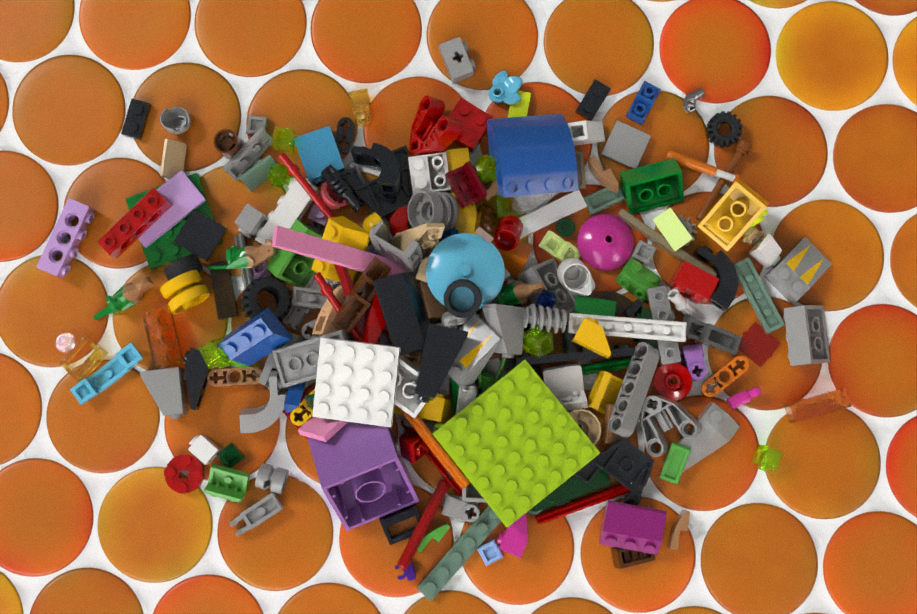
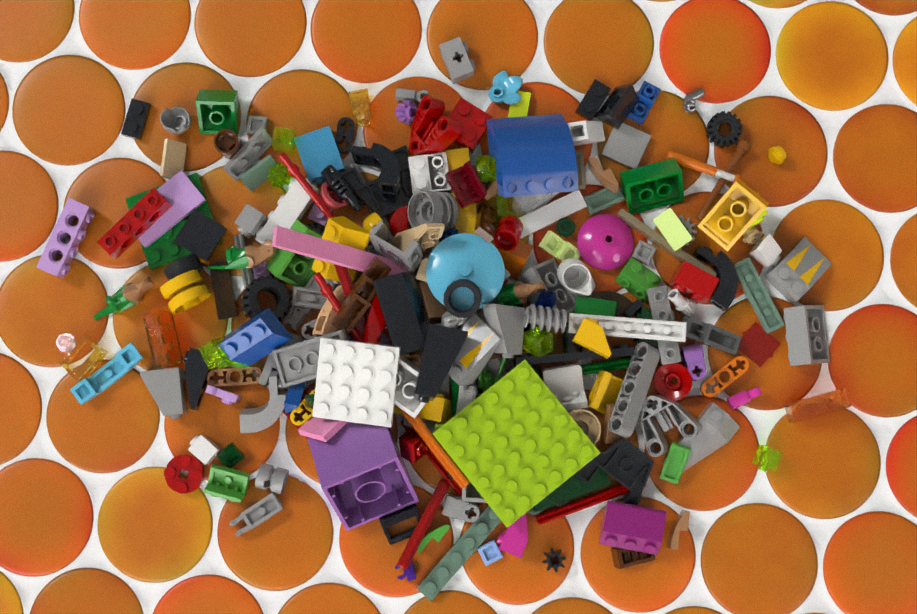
(217, 110): none -> green slope
(227, 397): none -> lavender plate
(406, 111): none -> medium lavender gear
(408, 94): none -> light grey bar
(554, 565): none -> black gear
(618, 106): none -> black slope
(776, 155): none -> yellow plate

